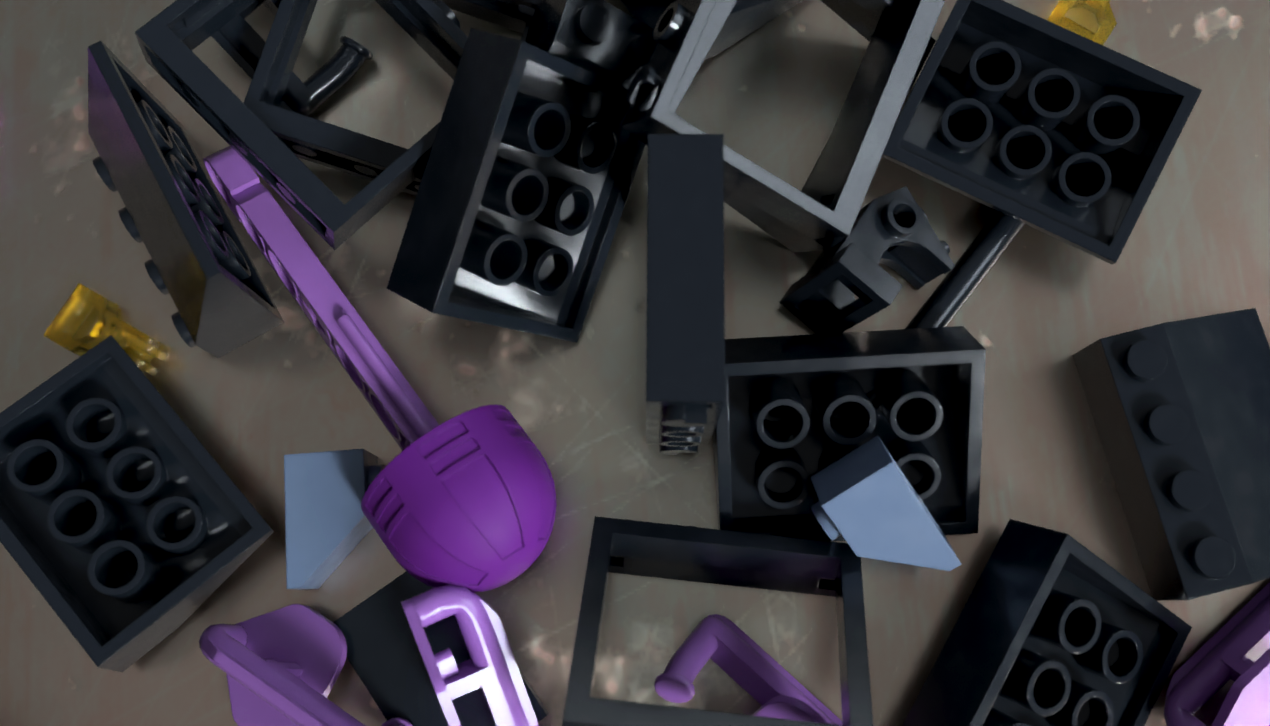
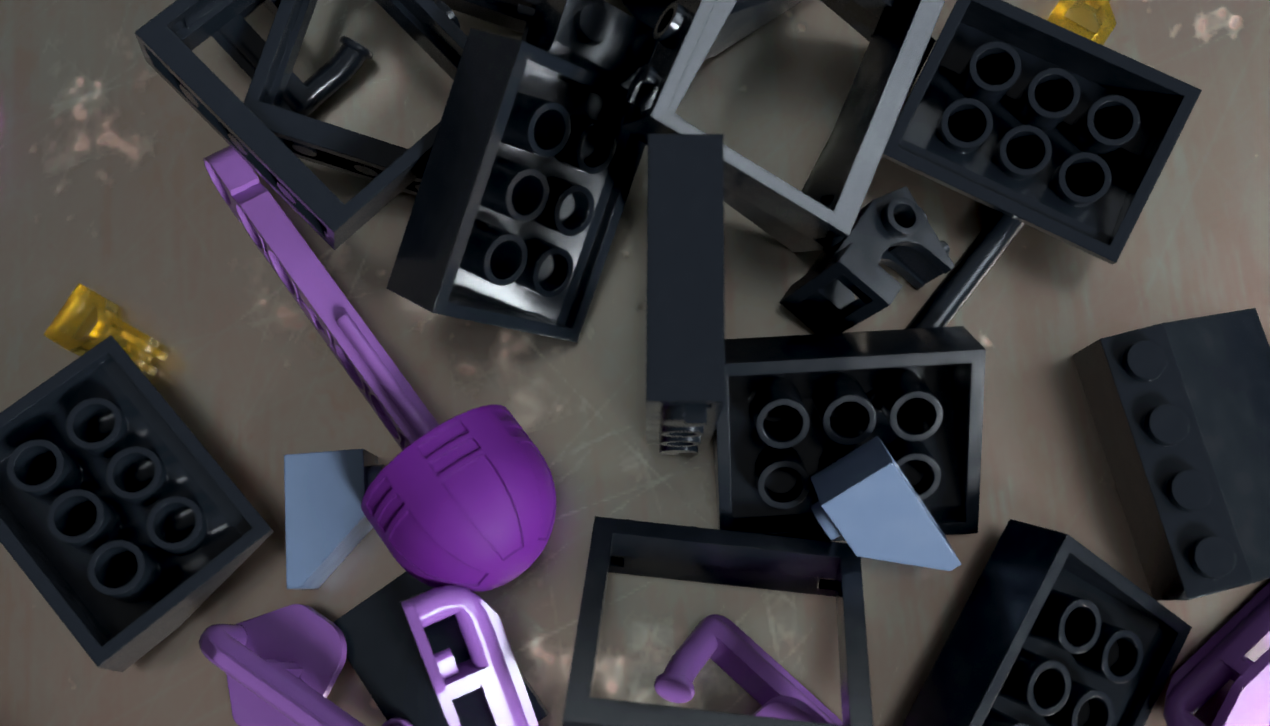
(174, 212): black slope -> none

